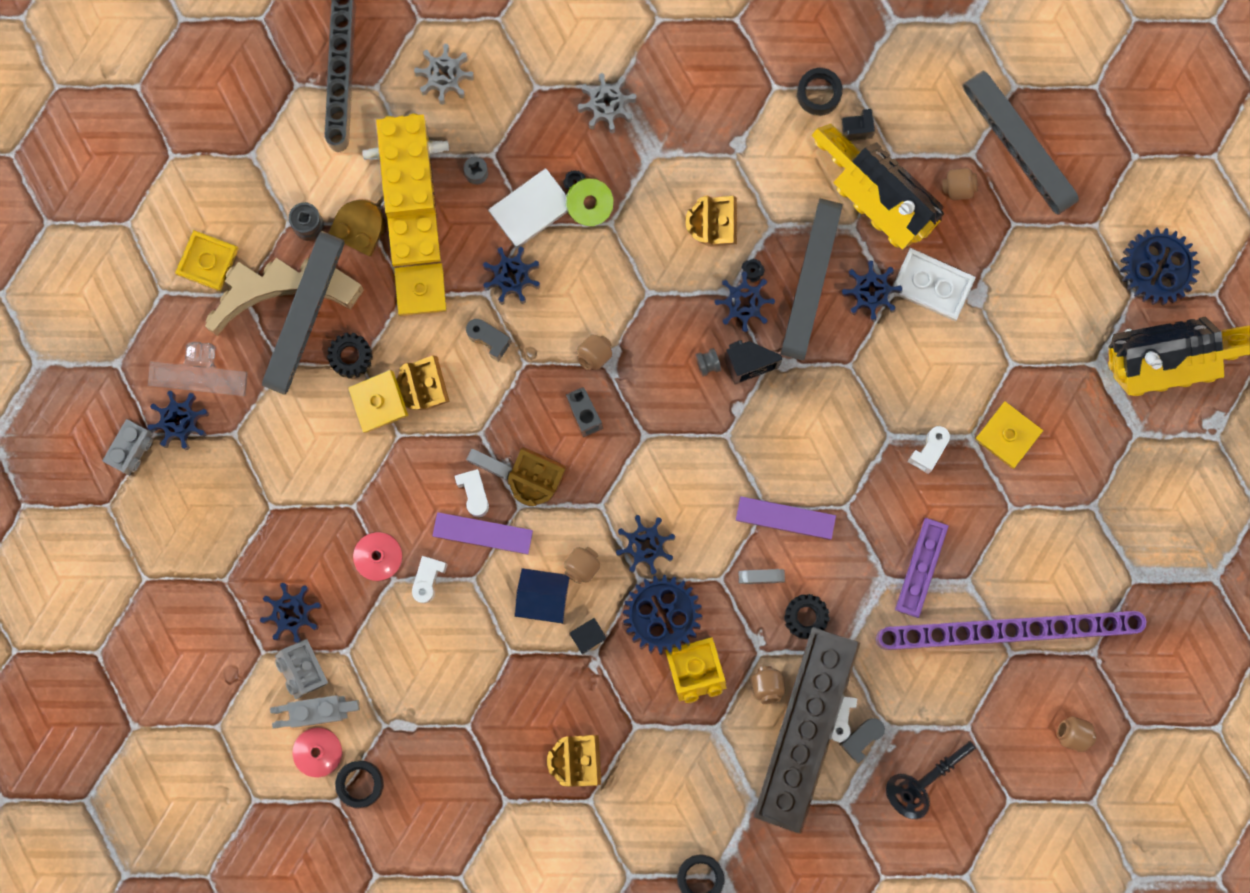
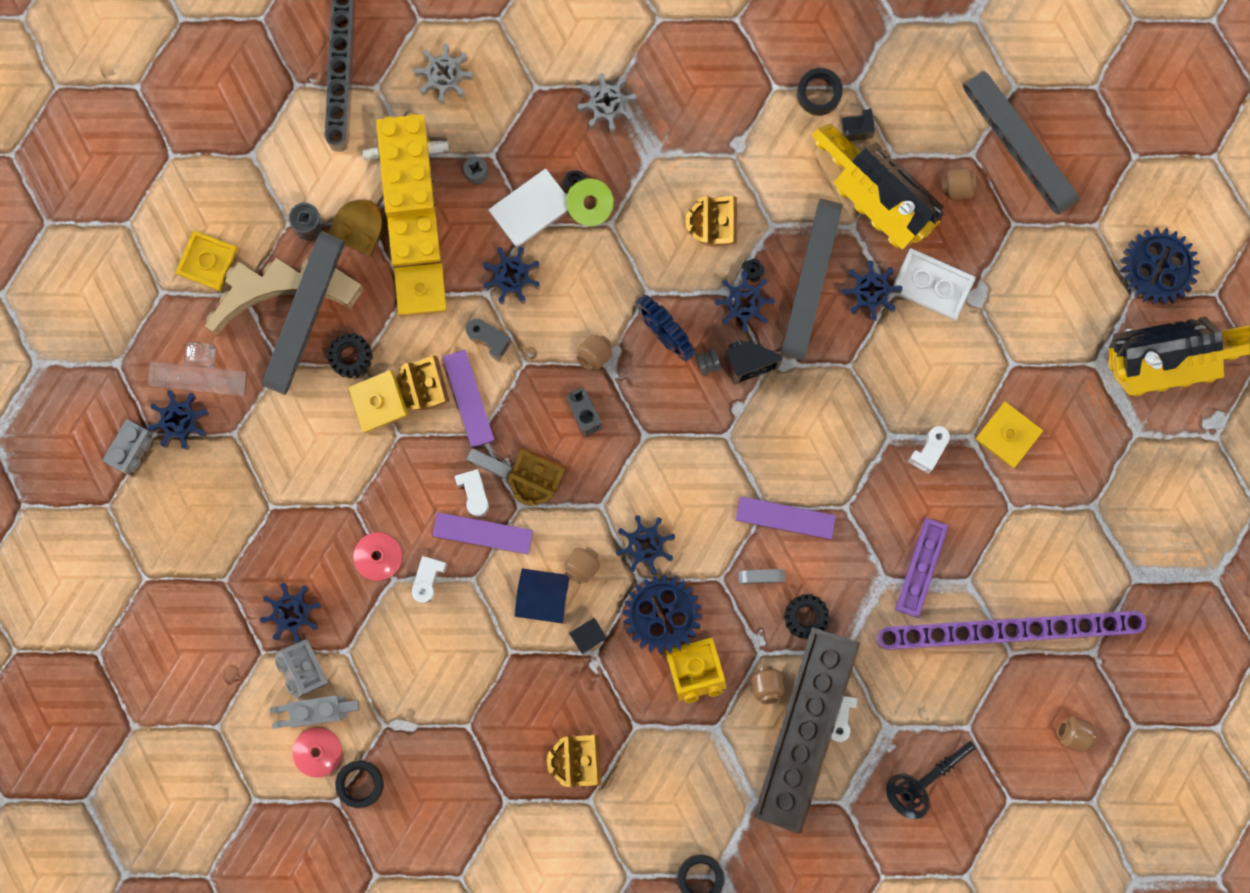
(468, 399): none -> medium lavender tile
(668, 331): none -> dark blue gear
(867, 732): dark grey leg -> none

